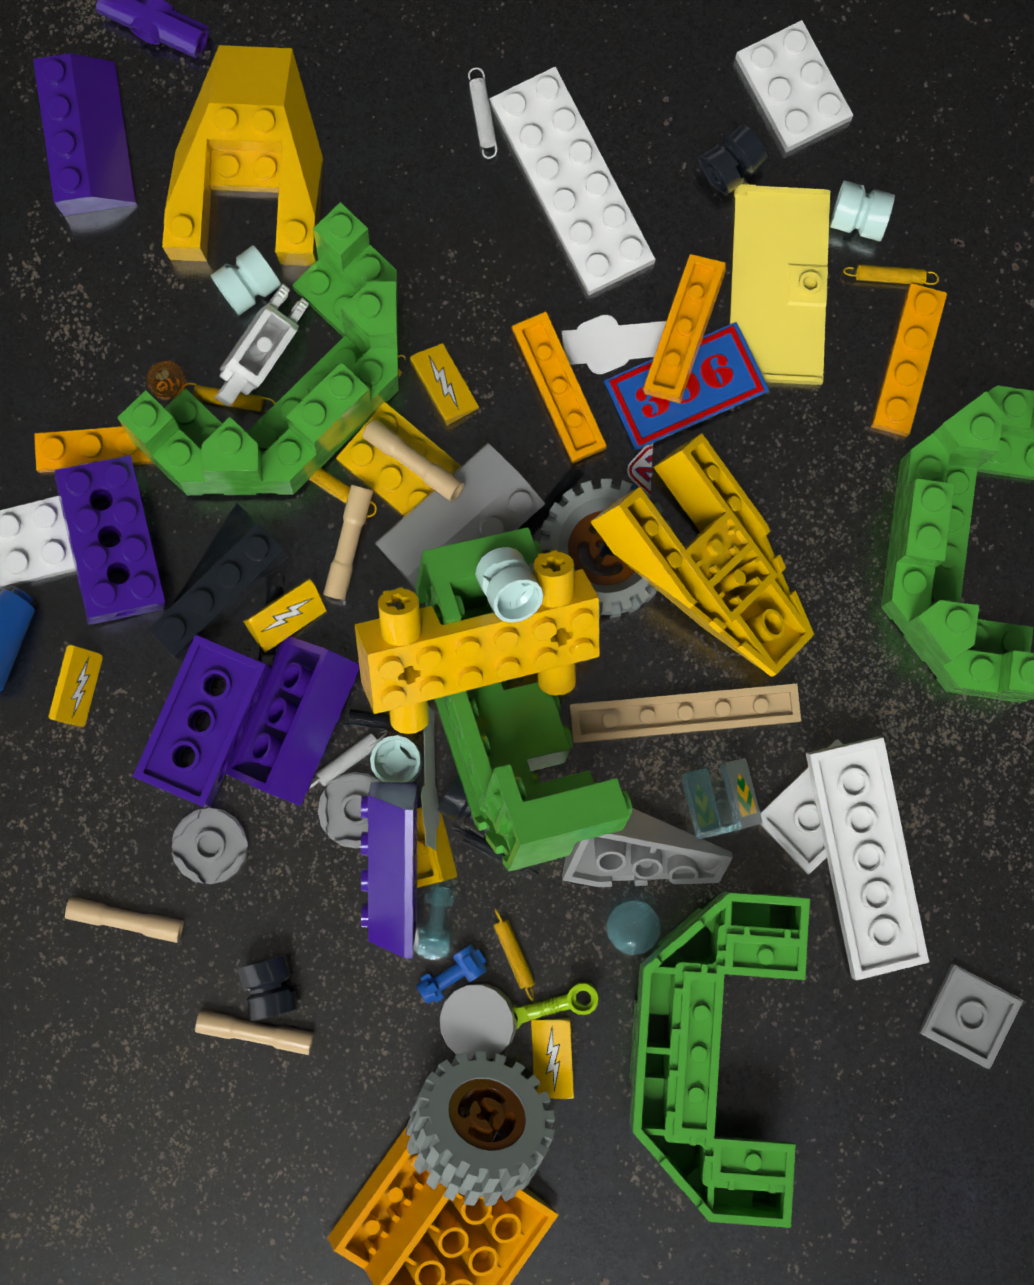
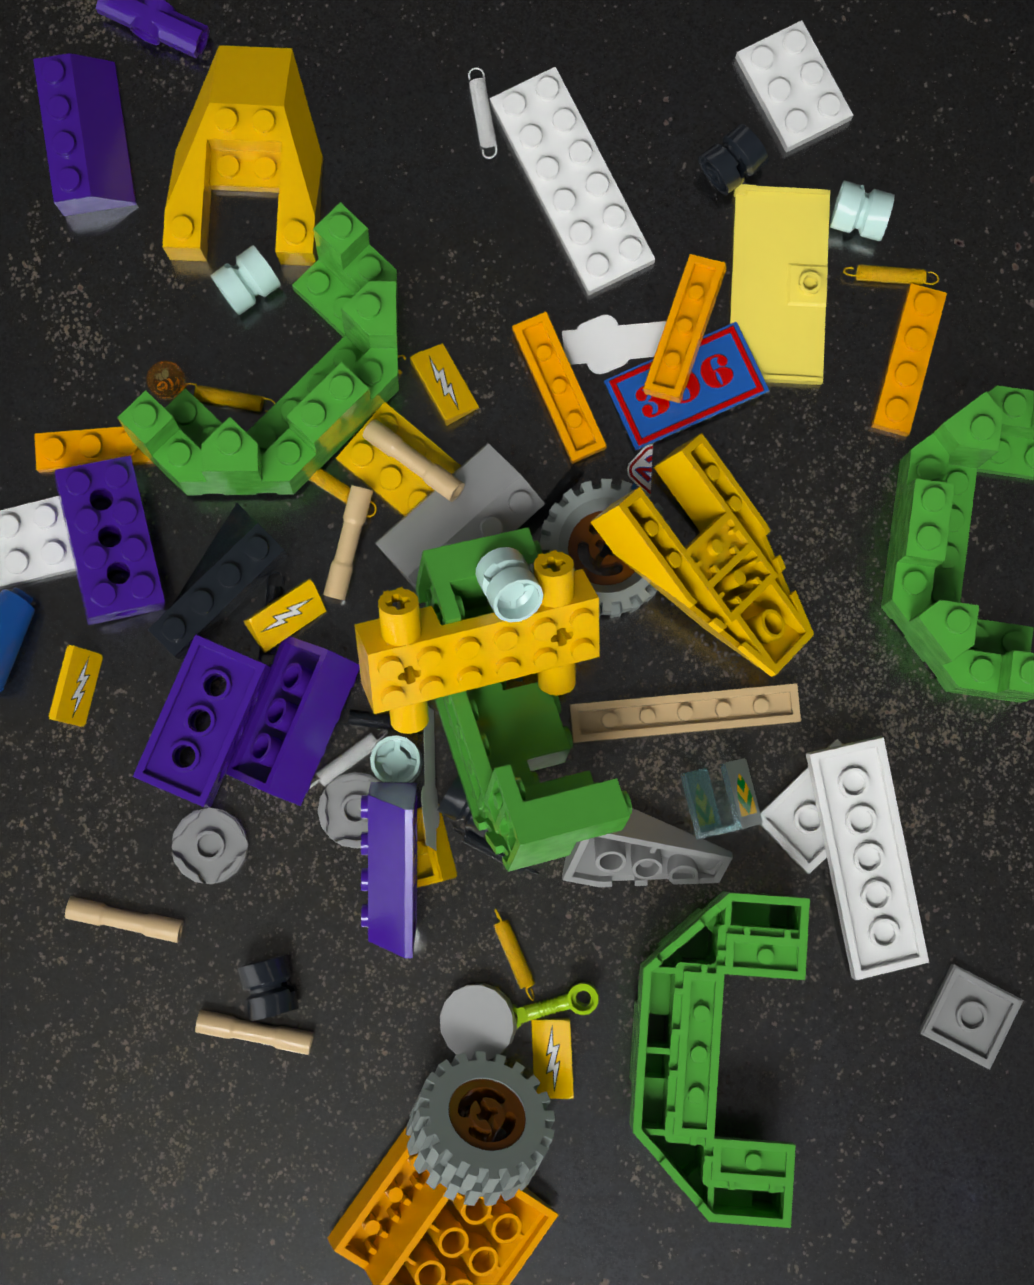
(259, 347): white hinge -> none
(435, 943): clear light blue bar -> none
(468, 964): blue bar -> none
(633, 927): clear light blue wheel -> none

